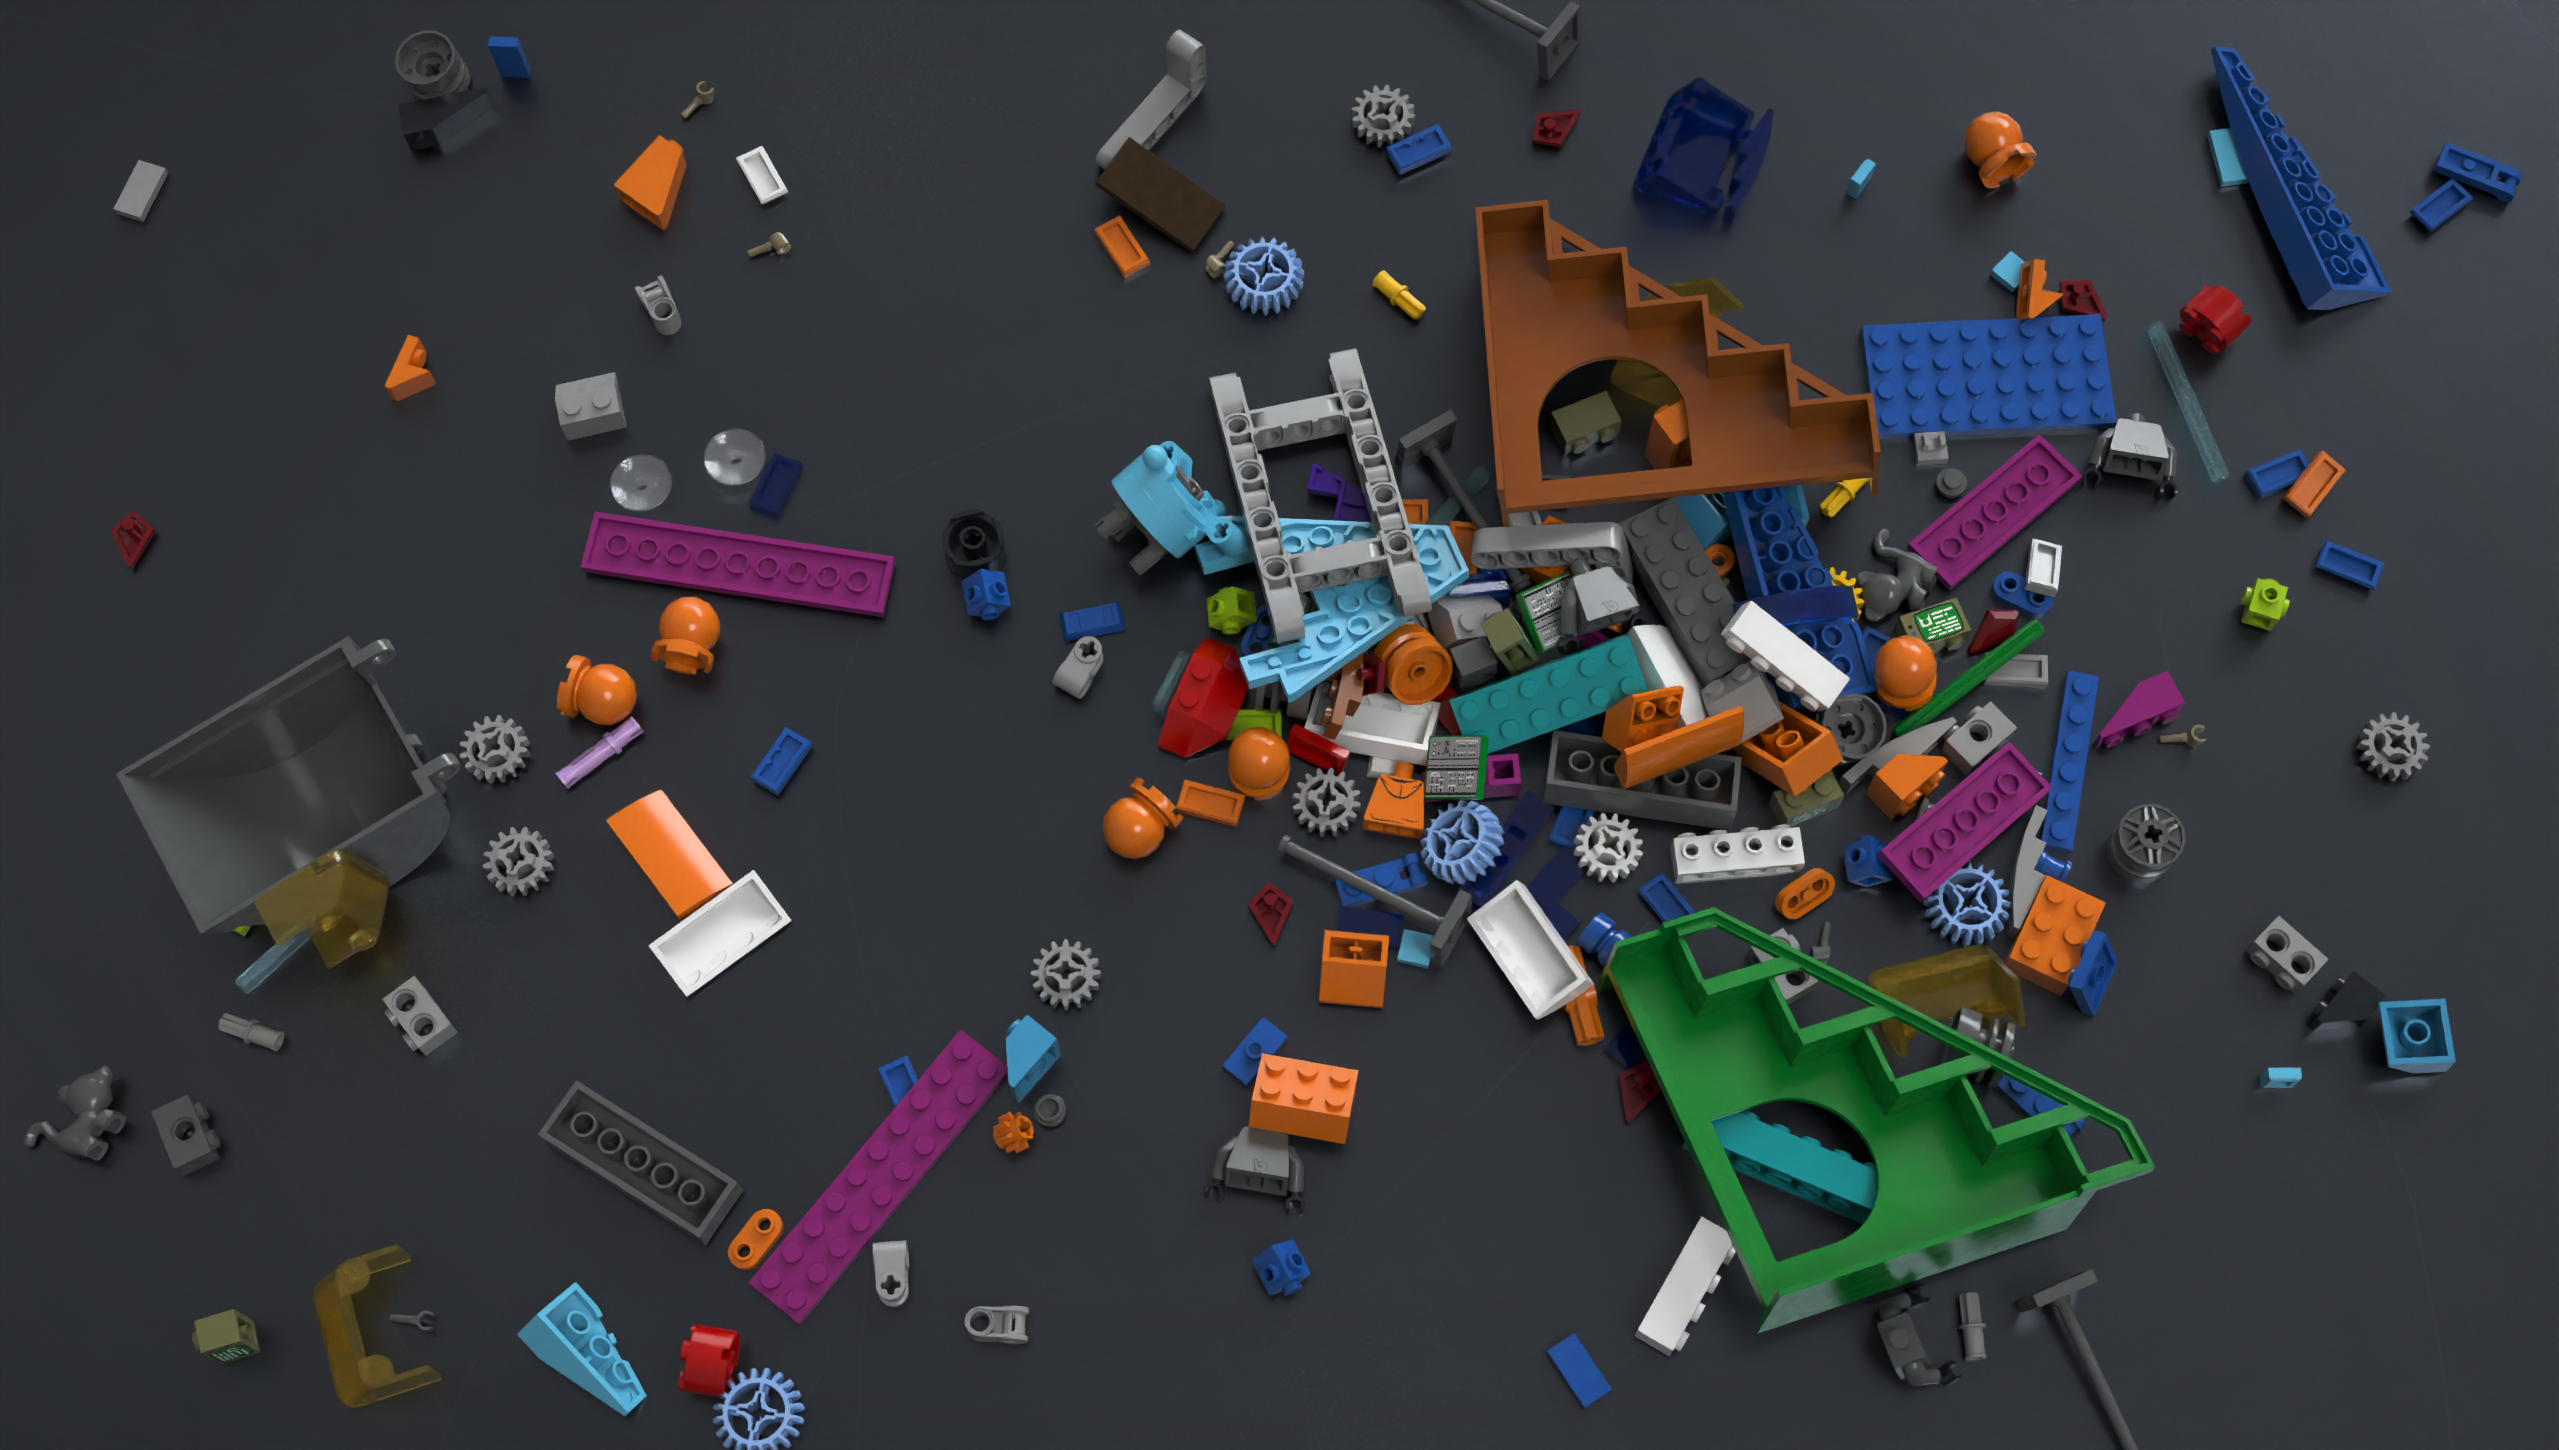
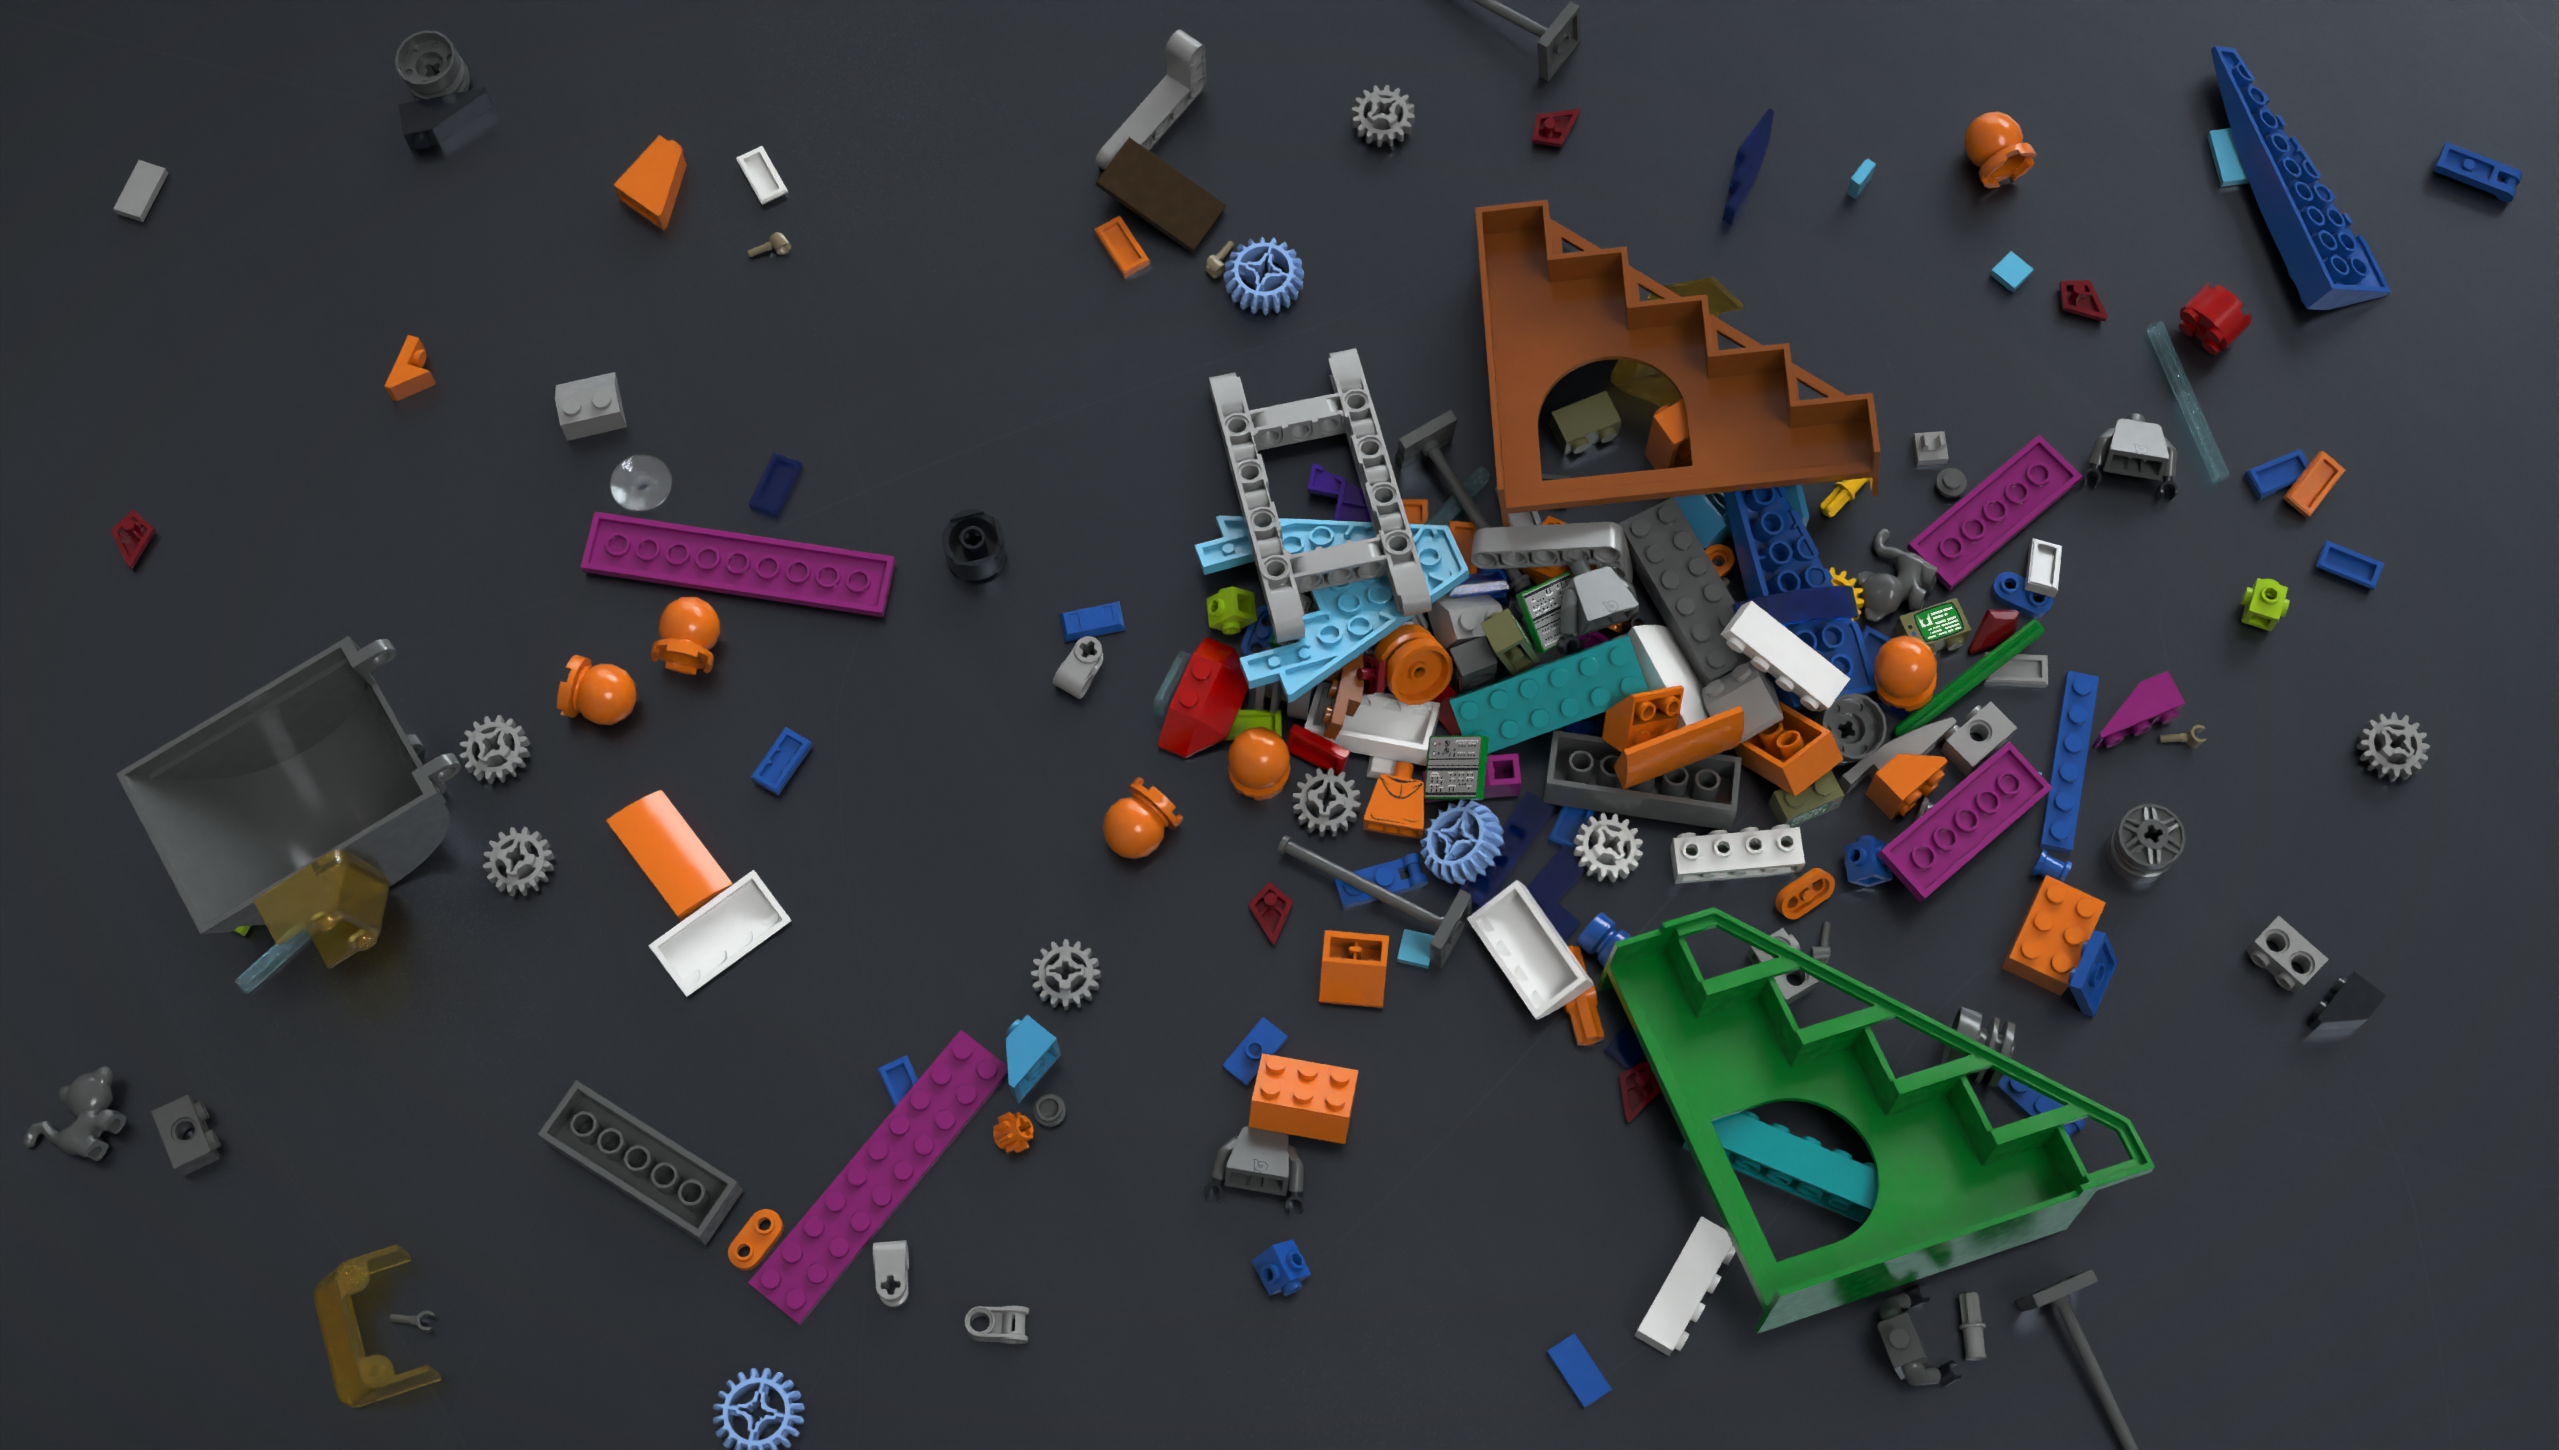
(225, 1336): olive brick -> none
(251, 1031): light grey axle -> none
(423, 1013): light grey brick -> none
(509, 57): blue tile -> none
(578, 1346): medium azure wedge -> none
(598, 753): lavender pin -> none
(659, 302): light grey piece -> none
(701, 98): dark tan hand -> none
(709, 1360): red brick -> none
(732, 445): clear dish -> none
(986, 594): blue brick -> none
(1167, 508): medium azure piece -> none
(1210, 803): orange tile -> none
(1372, 923): clear blue tile -> none
(1398, 295): yellow axle -> none
(1418, 149): blue plate -> none
(1665, 898): blue tile -> none
(1693, 147): clear blue windscreen -> none
(1943, 983): clear yellow windscreen -> none
(1977, 911): light blue gear -> none
(1989, 376): blue plate -> none
(2023, 878): light grey slope -> none
(2031, 297): orange slope -> none
(2280, 1077): medium azure tile -> none
(2417, 1035): dark azure slope -> none
(2441, 205): blue tile -> none

